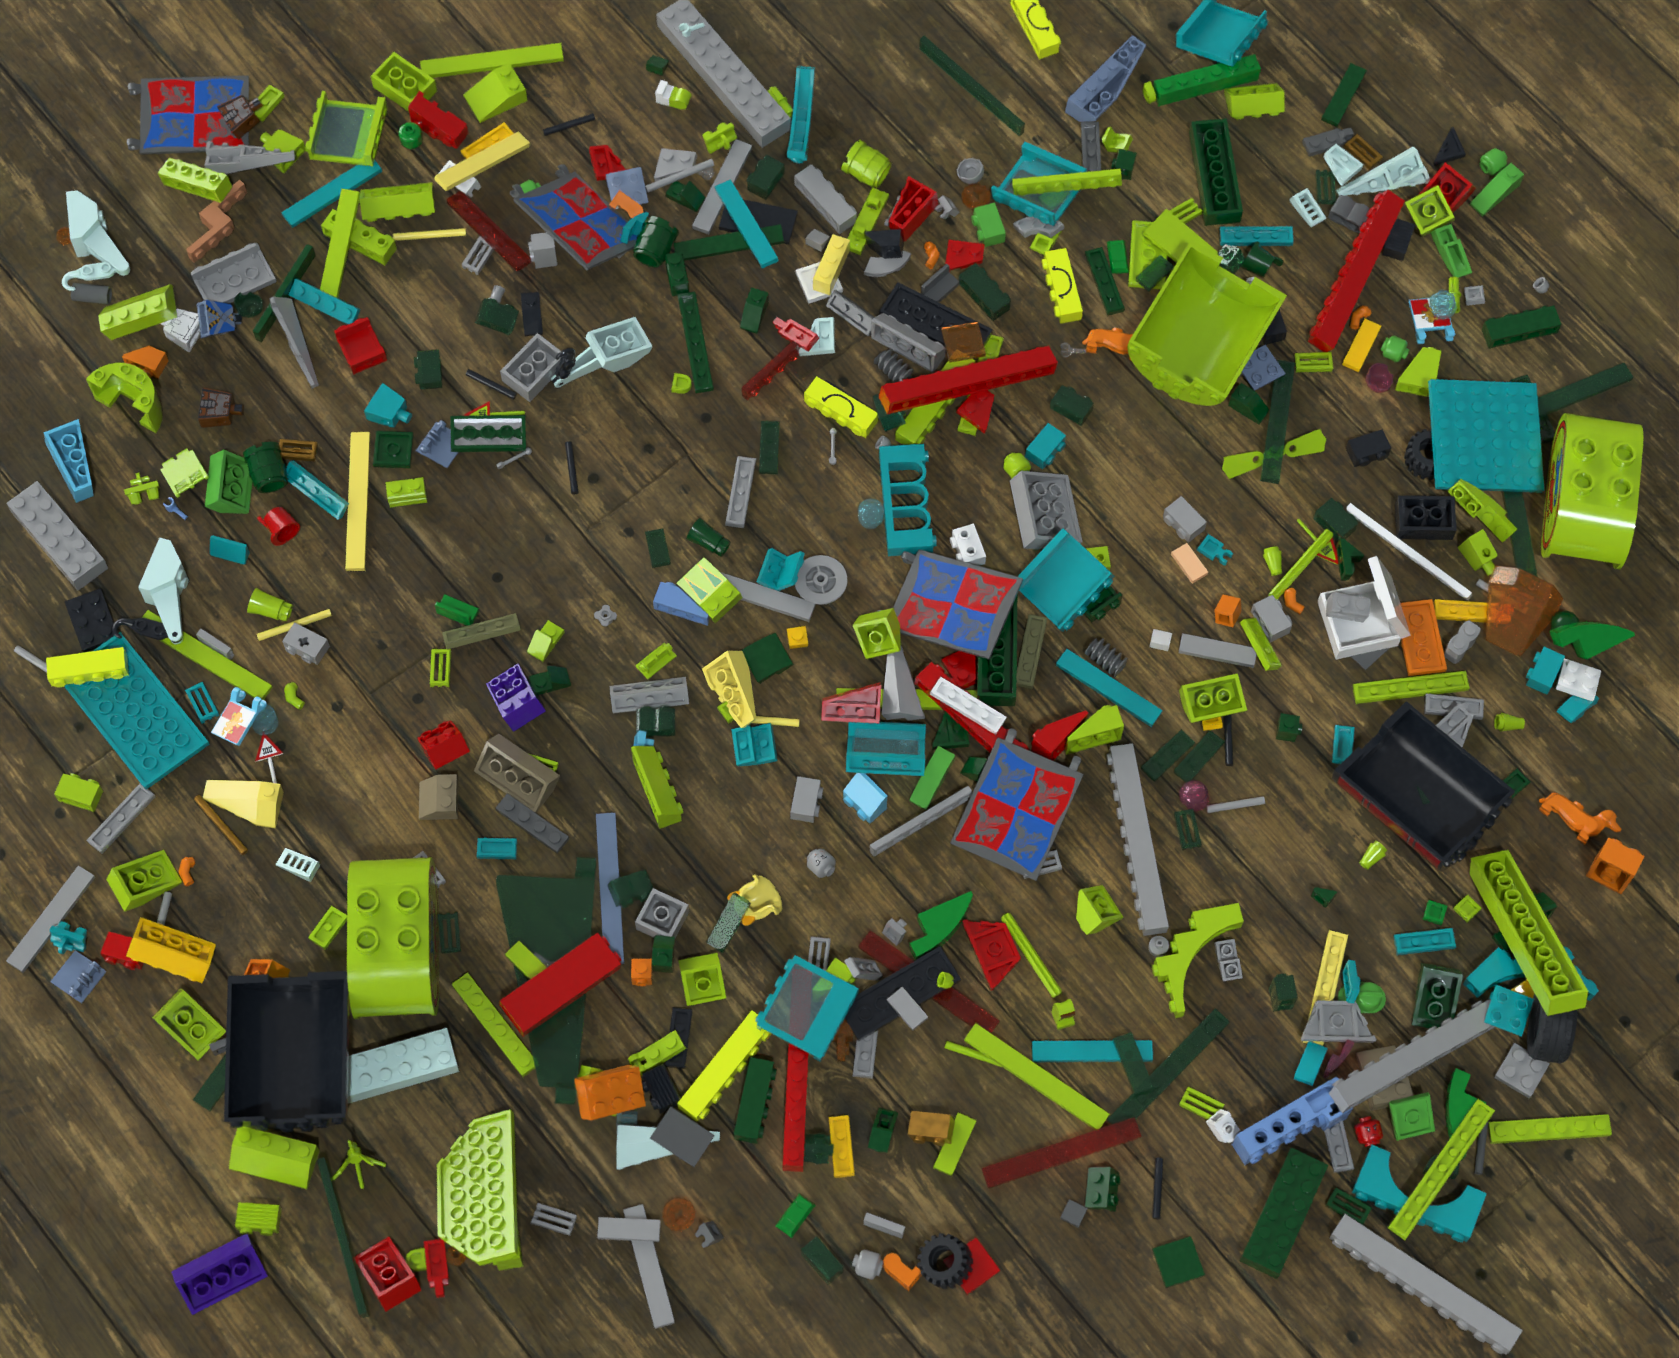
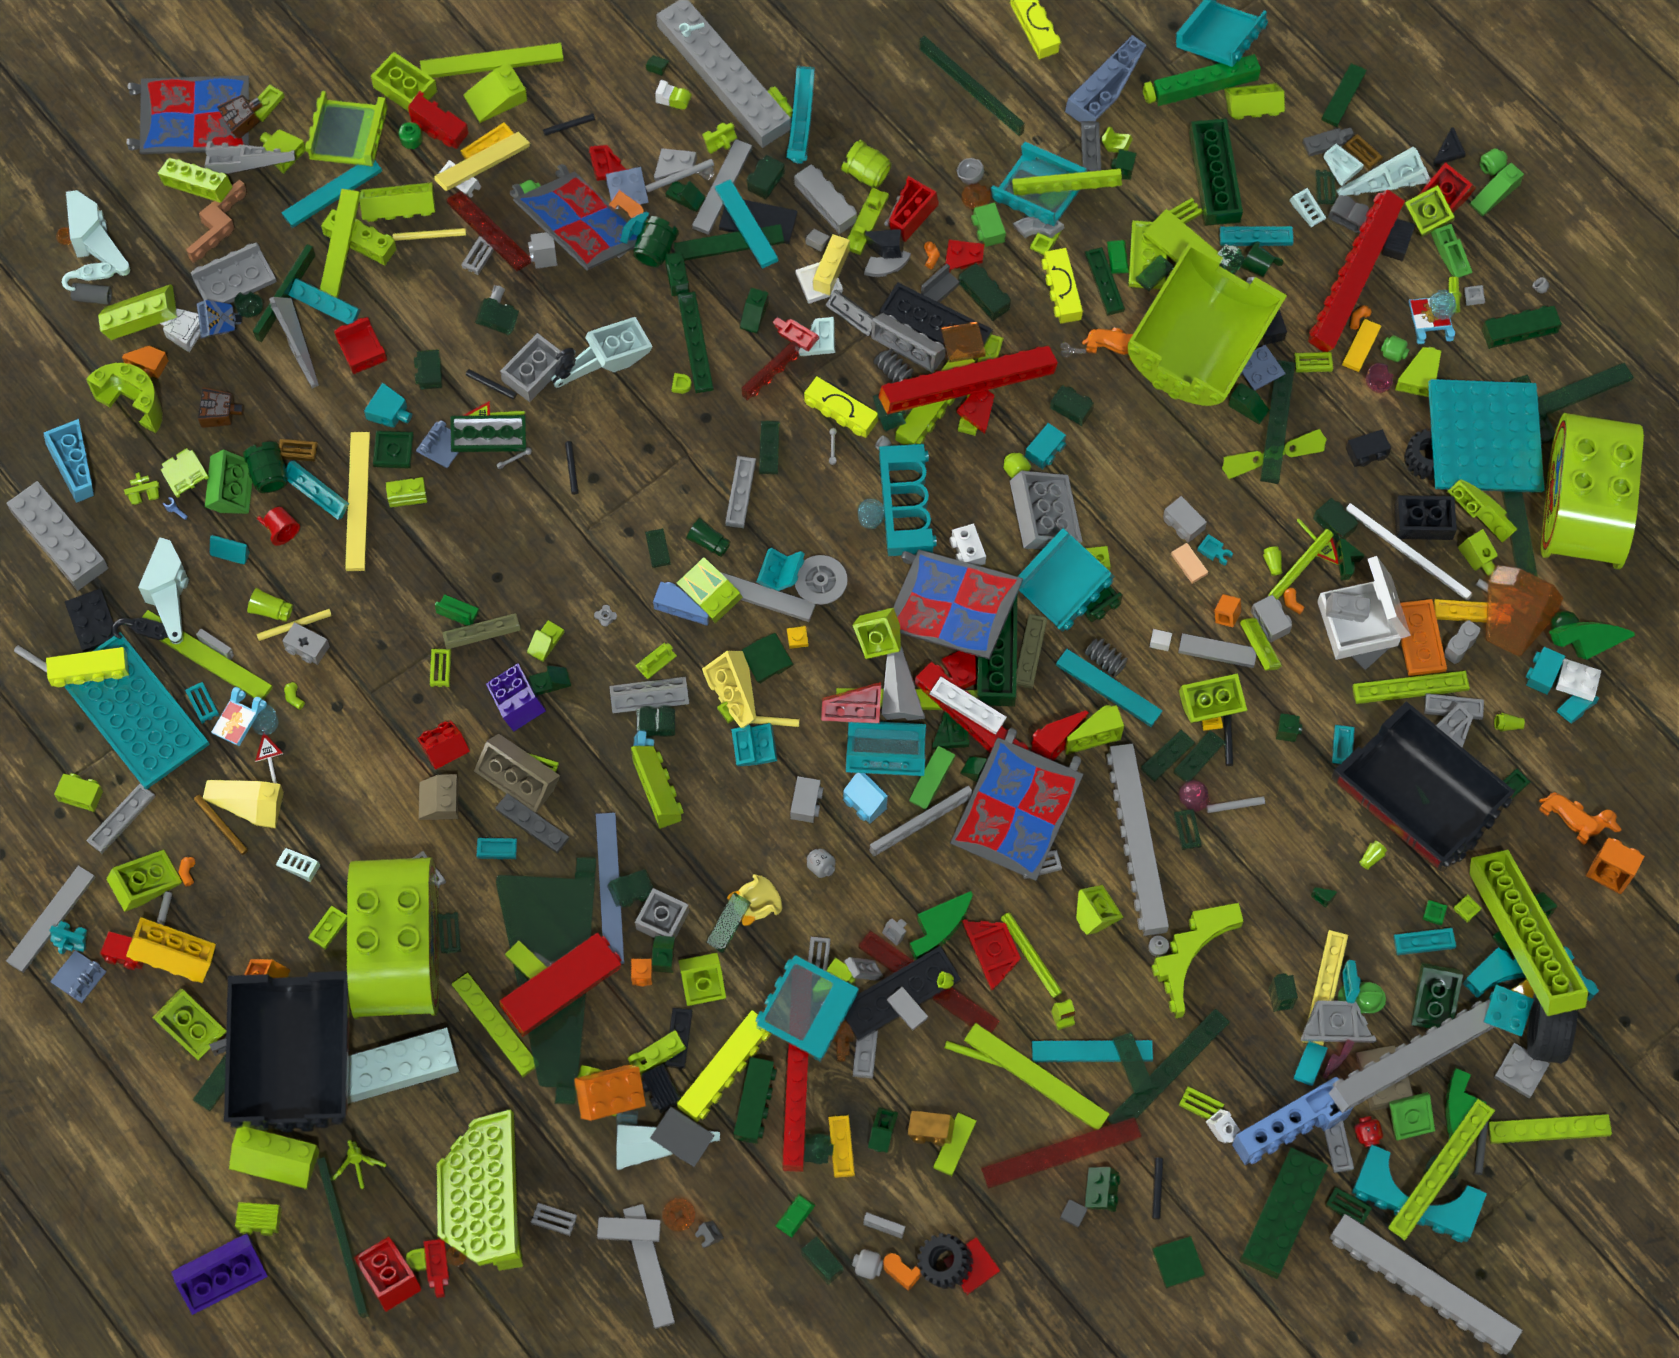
(532, 313): black slope -> none
(948, 206): light grey tile -> none
(1228, 960): light grey slope -> none

